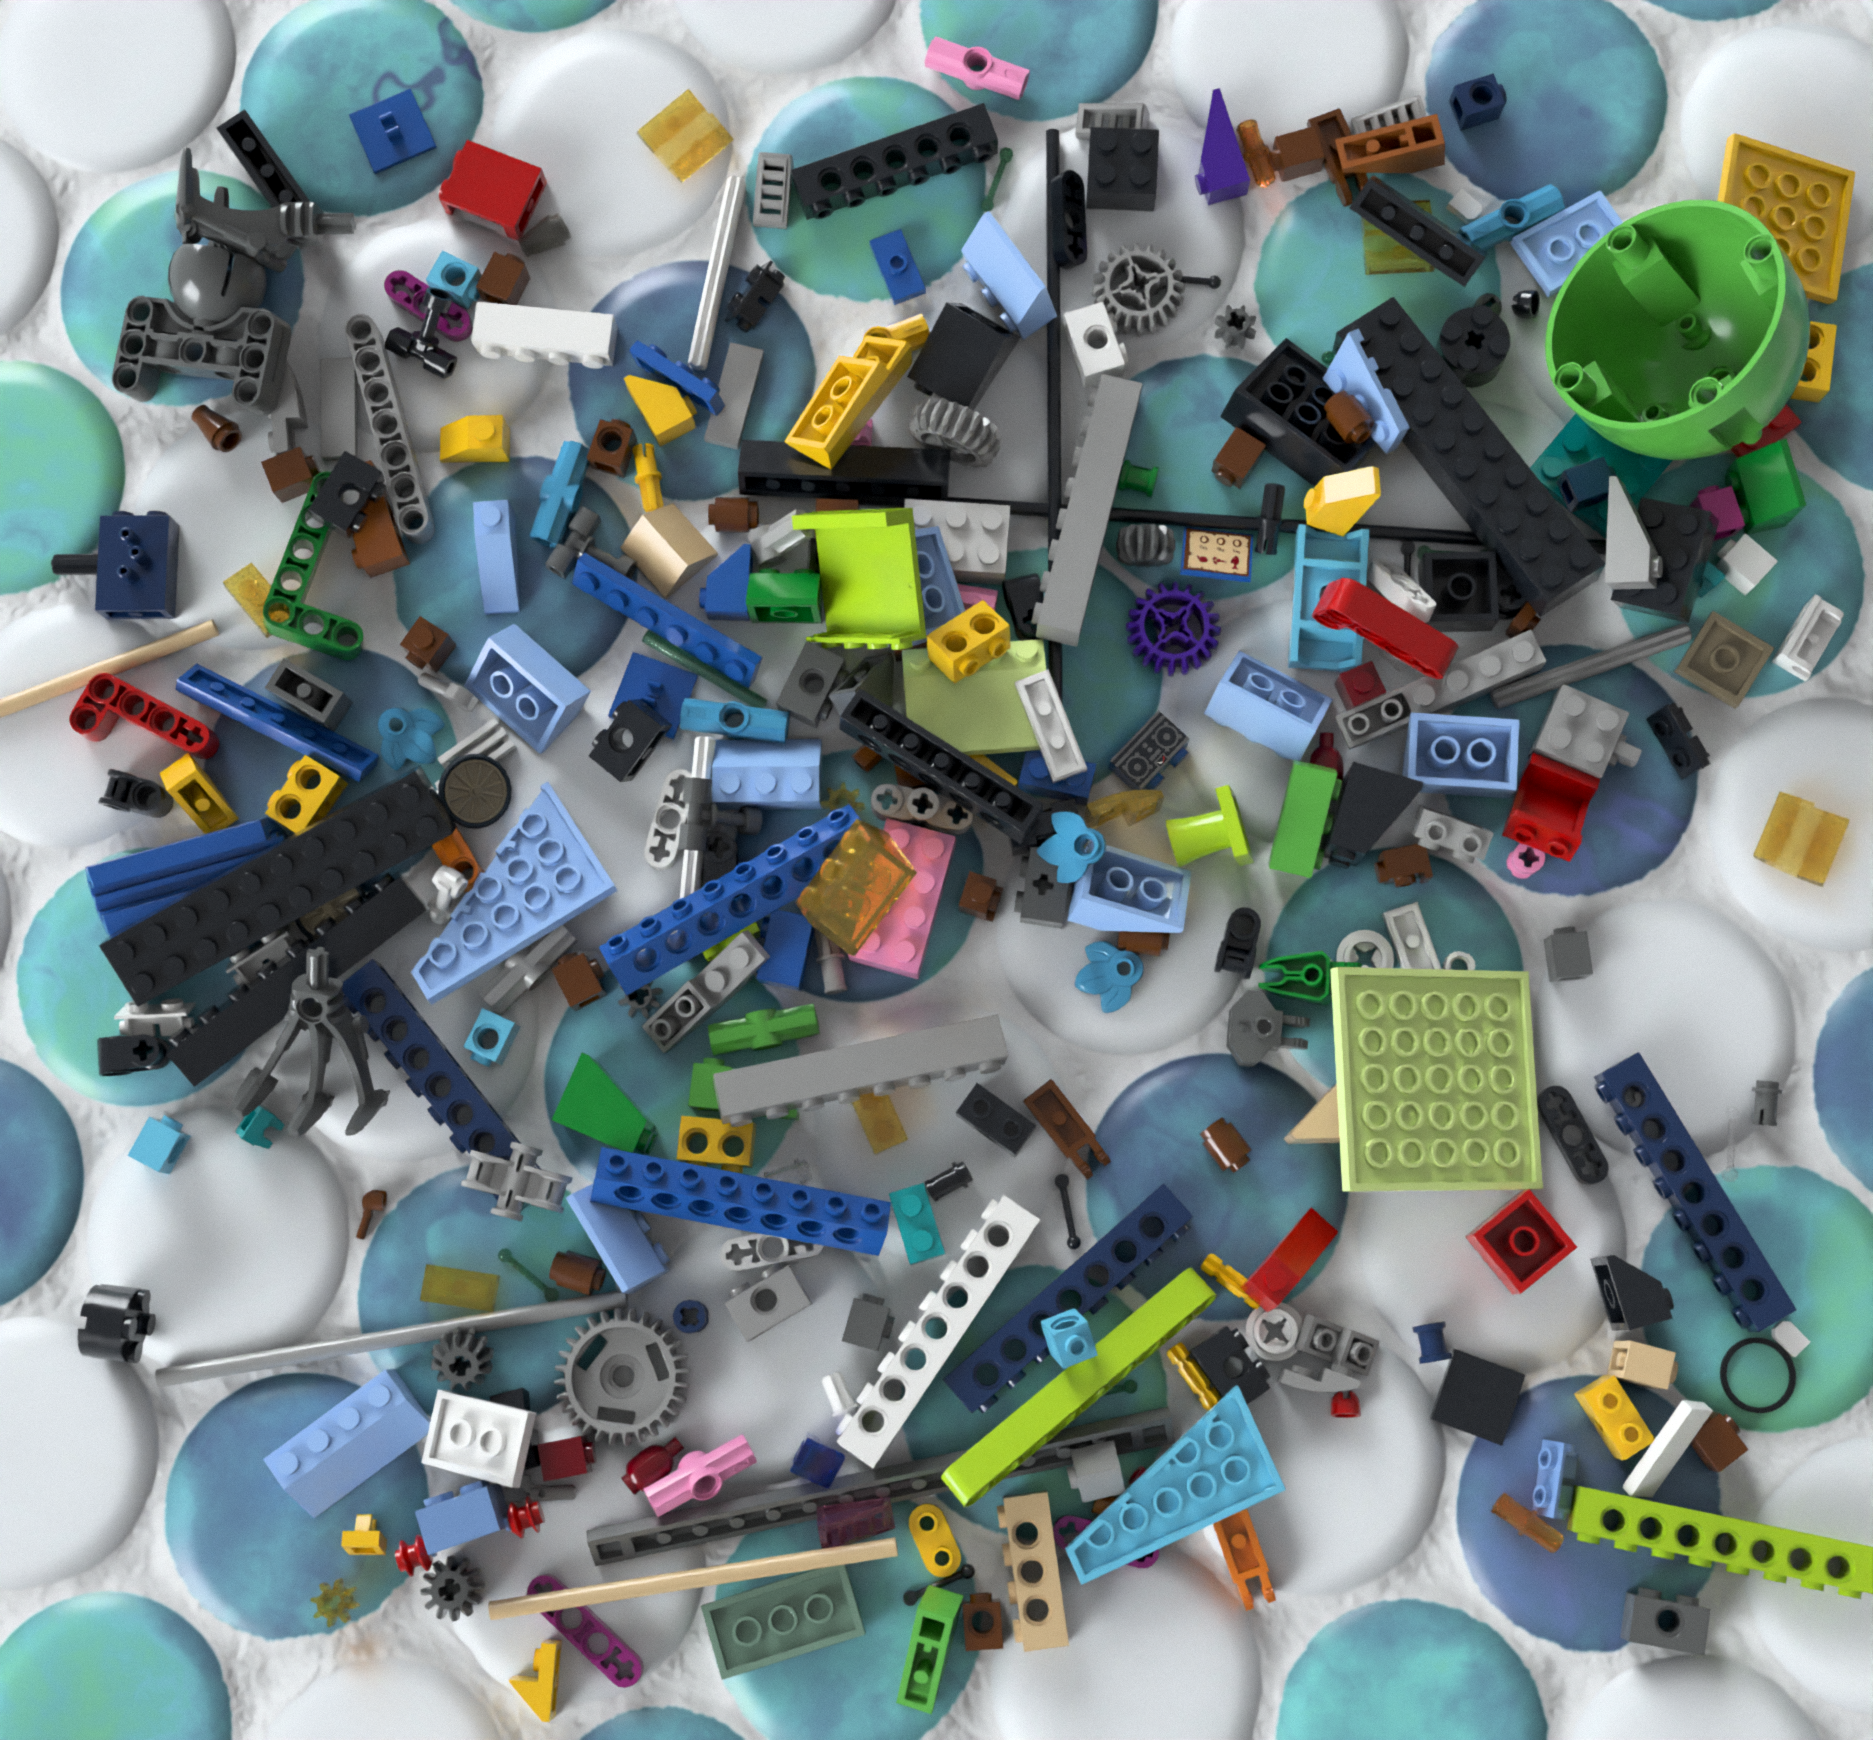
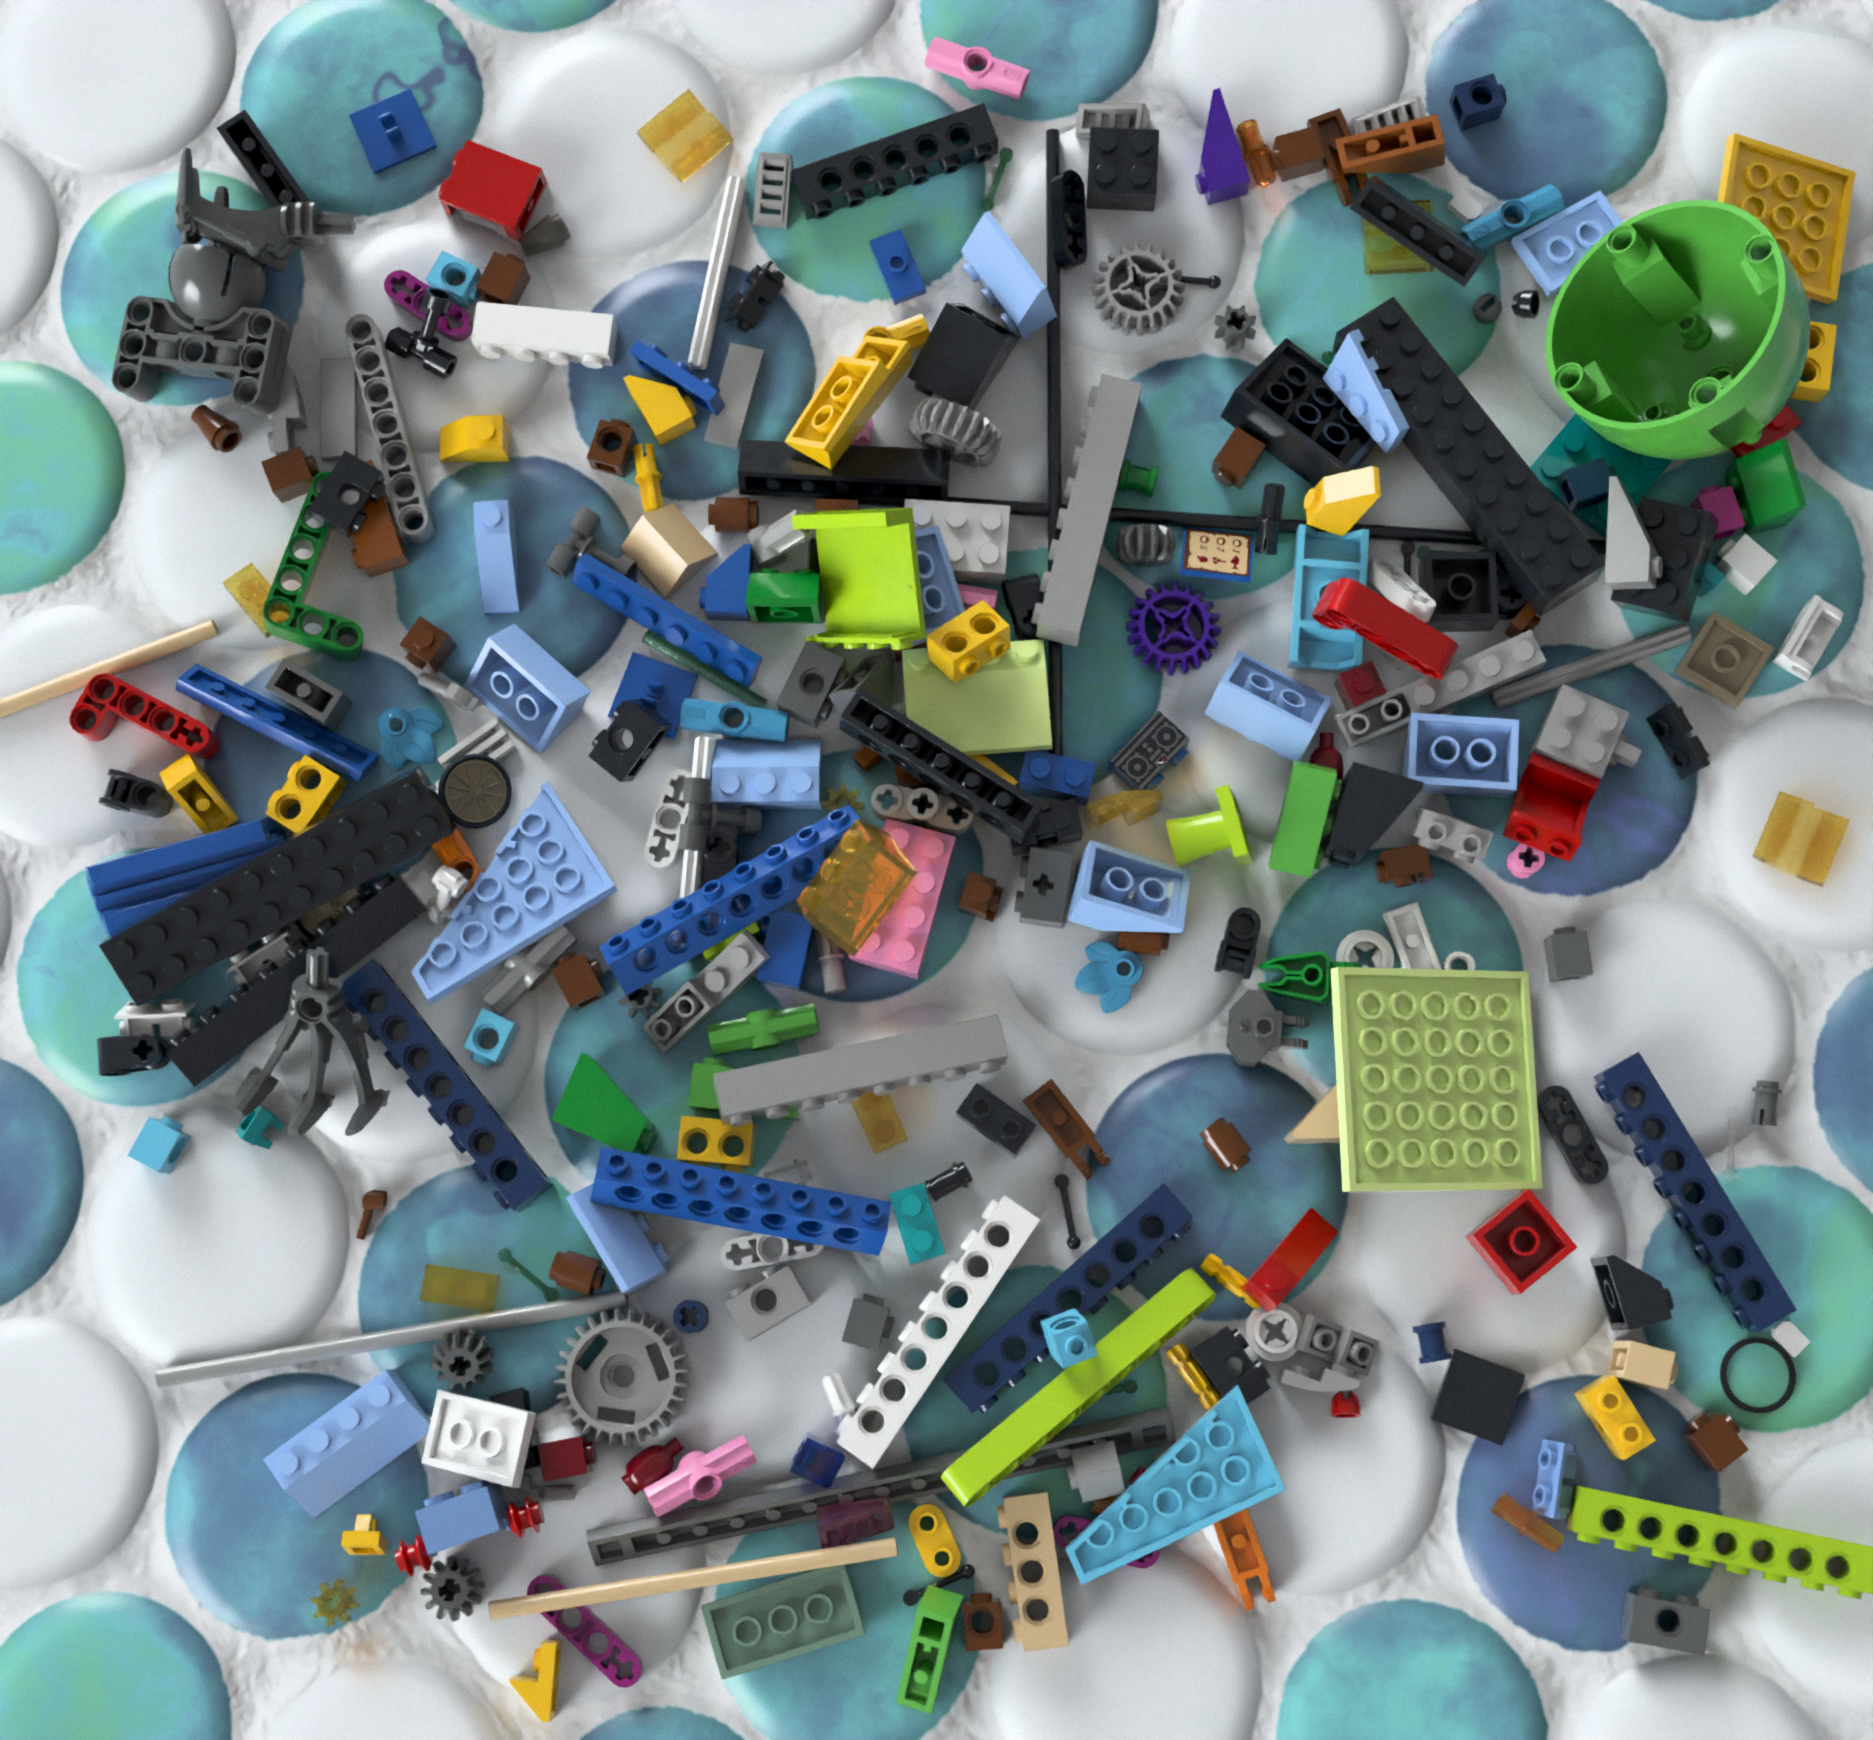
(115, 1323): black brick -> none
(132, 566): dark blue piece -> none
(516, 1181): light grey axle -> none
(560, 494): dark azure piece -> none
(1050, 726): white tile -> none
(1068, 846): dark azure plate -> none
(1091, 324): white brick -> none
(1349, 418): reddish brown brick -> none
(1480, 330): black brick -> none
(1667, 1448): white tile -> none

